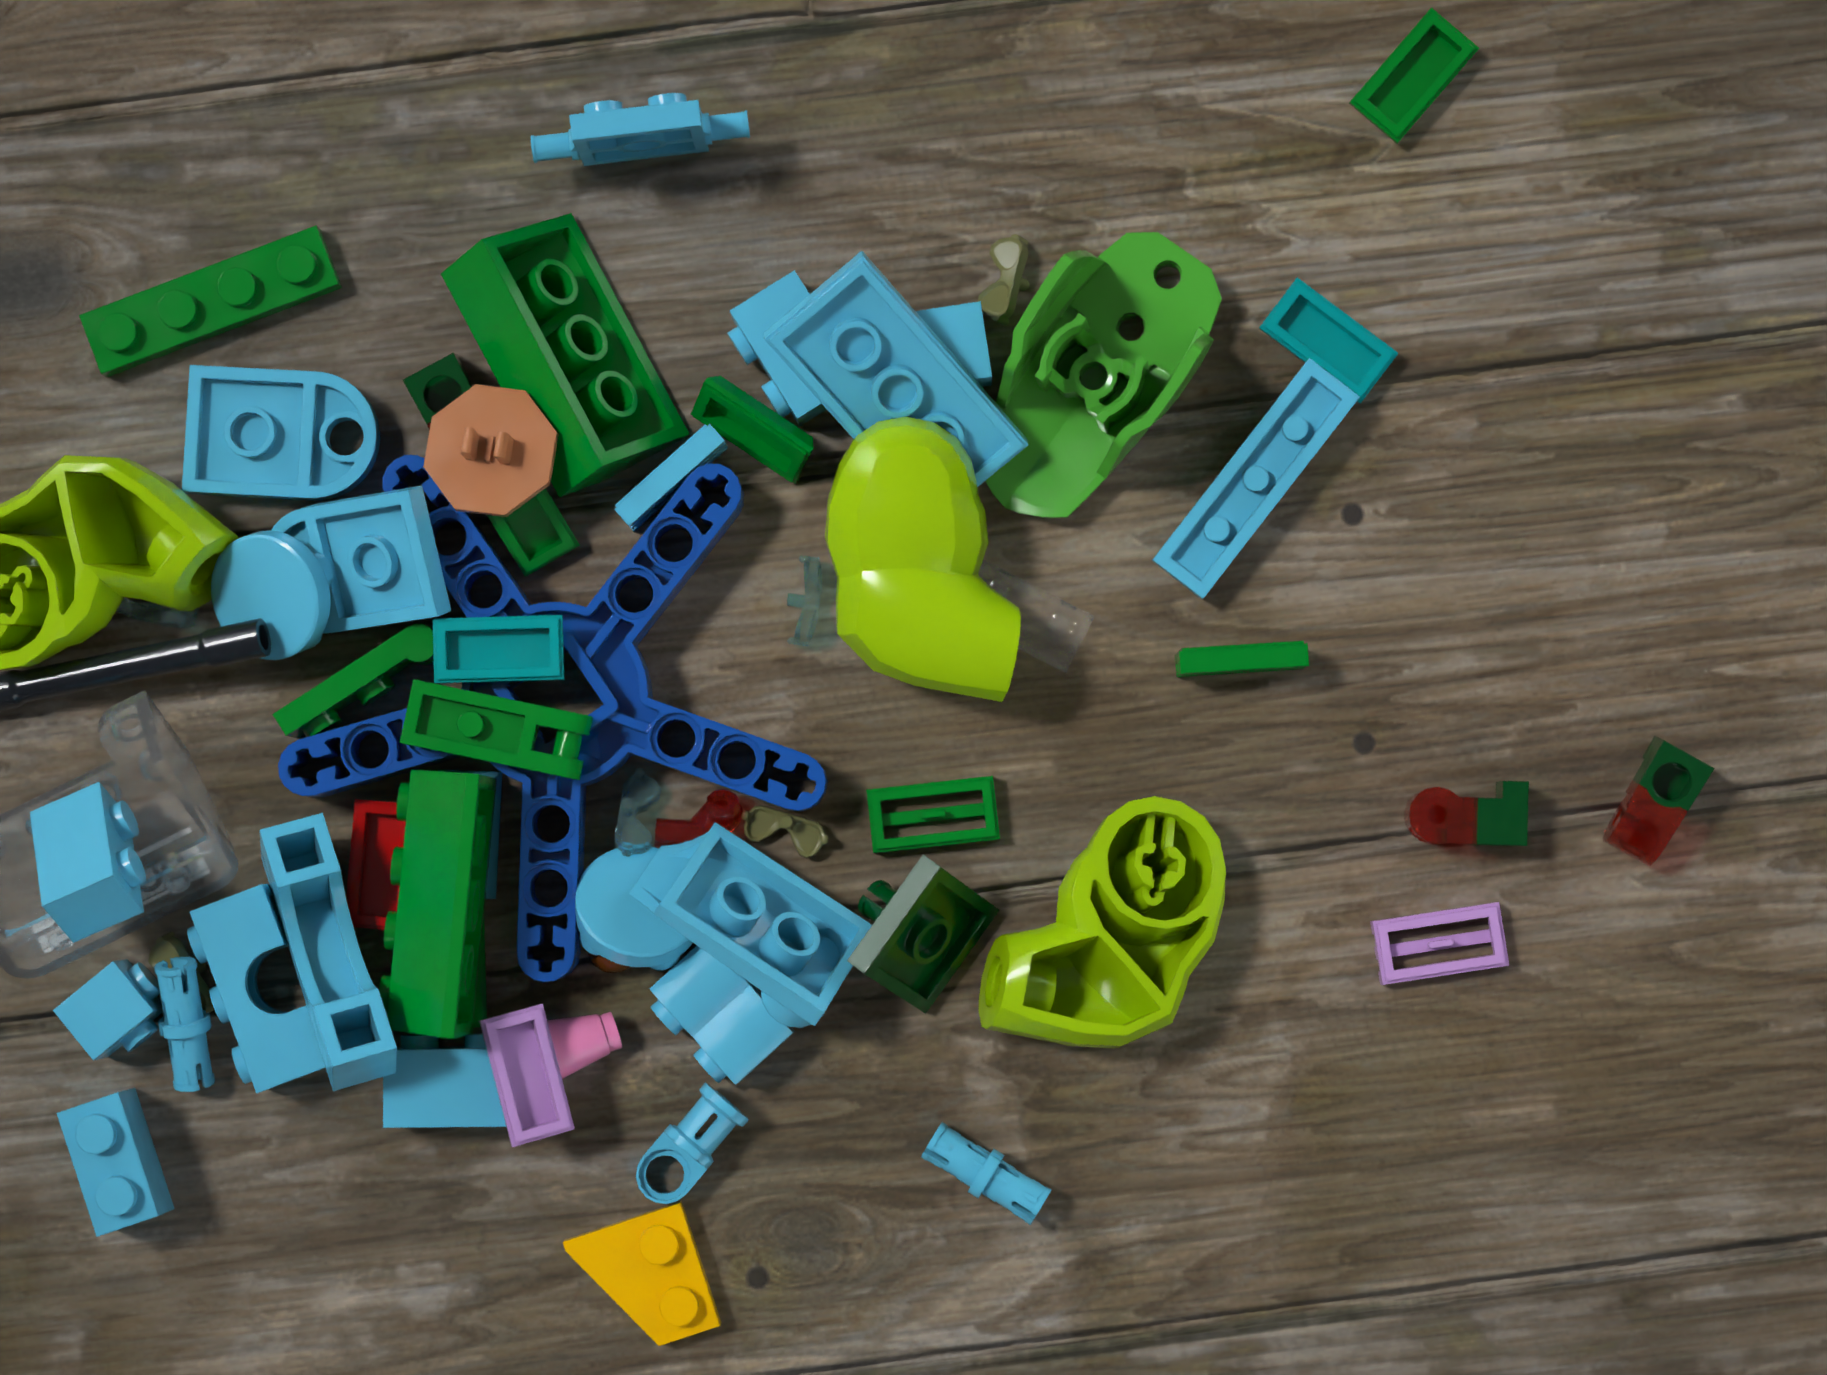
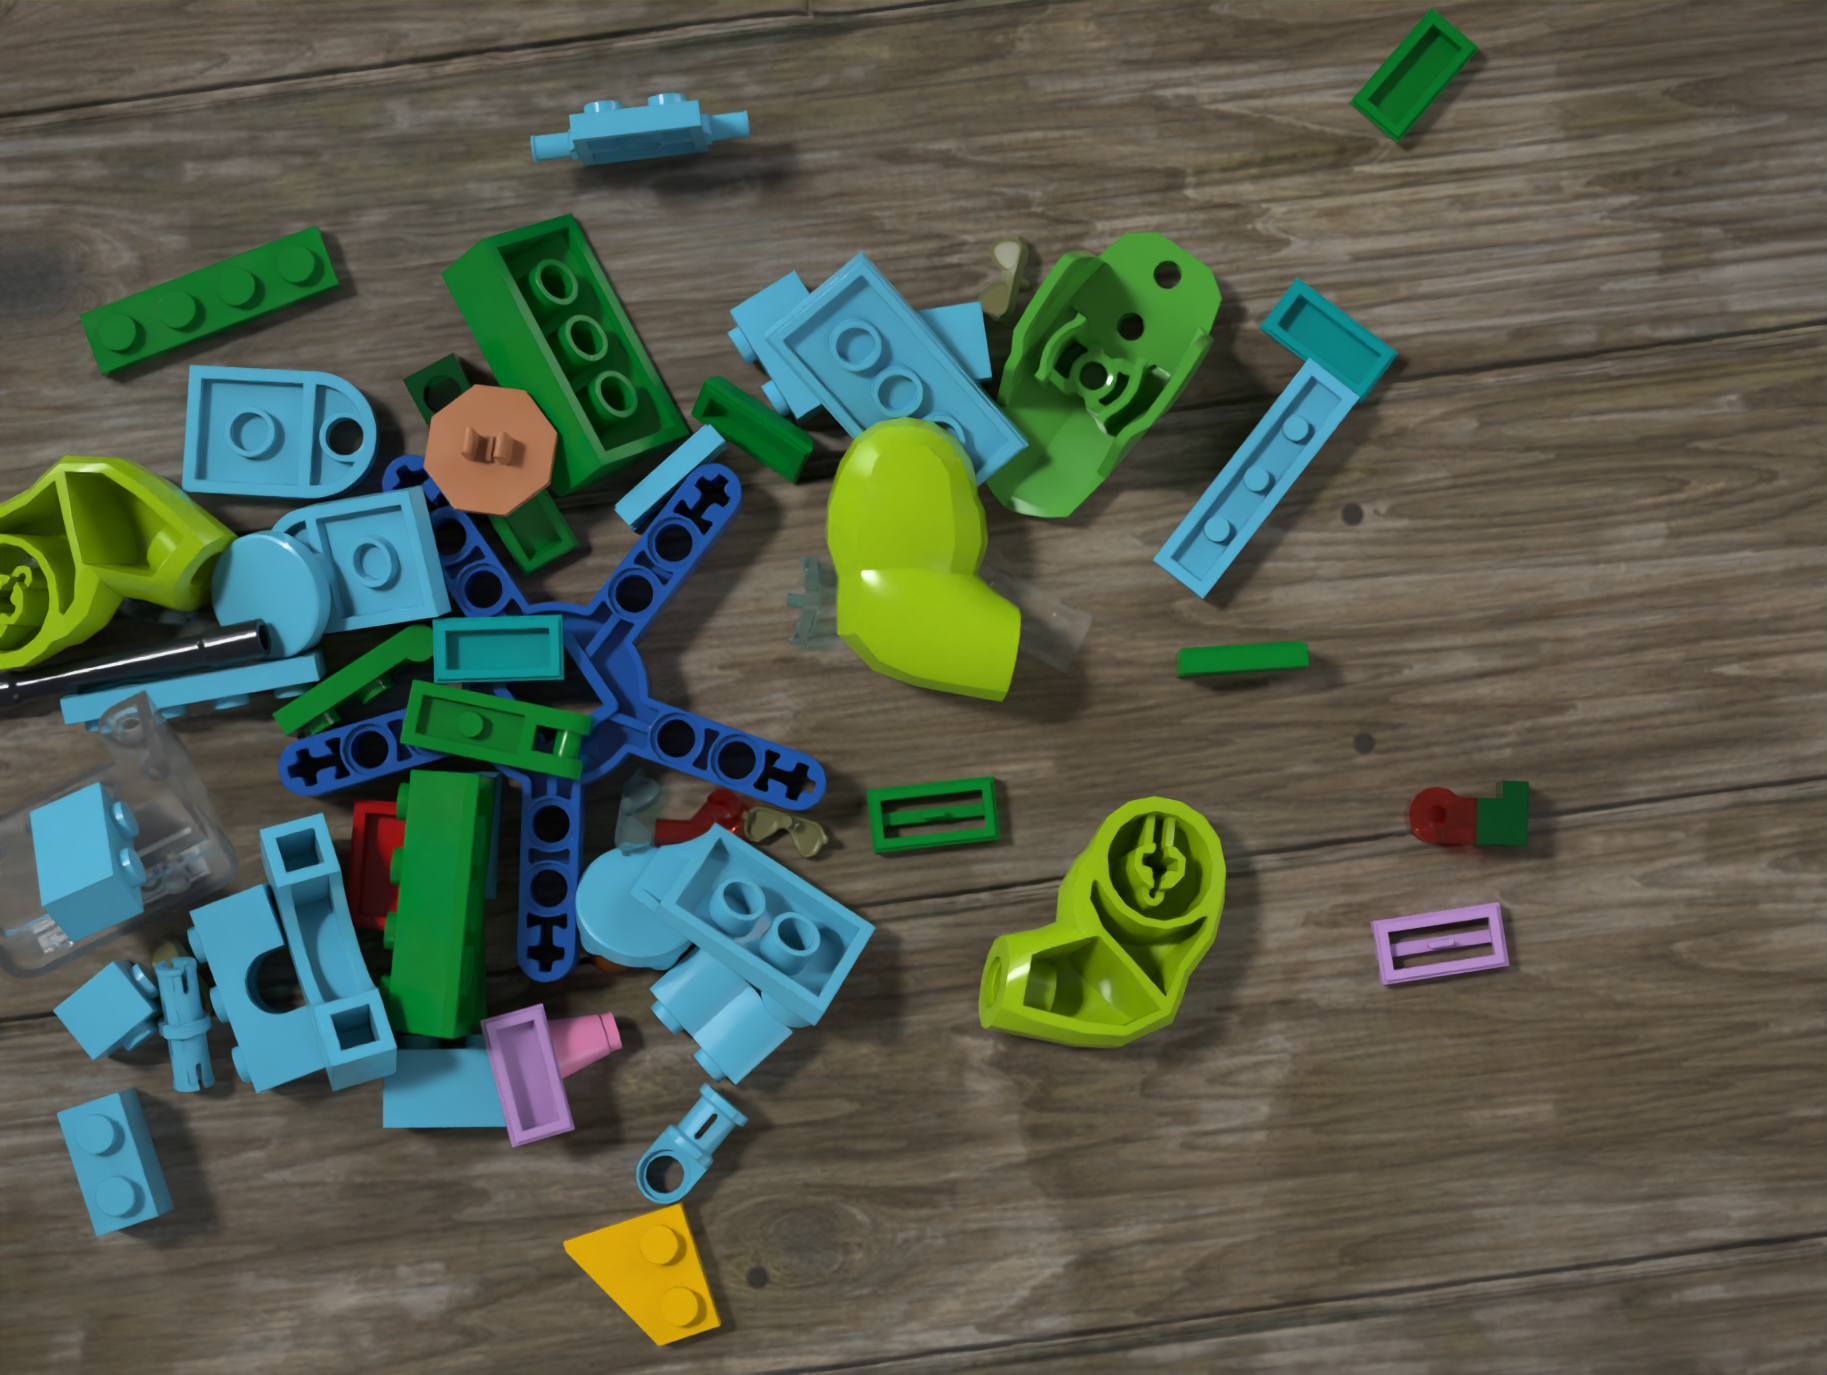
(223, 685): none -> medium azure plate
(920, 932): dark green tile -> none
(986, 1173): medium azure pin -> none
(1656, 801): leg -> none

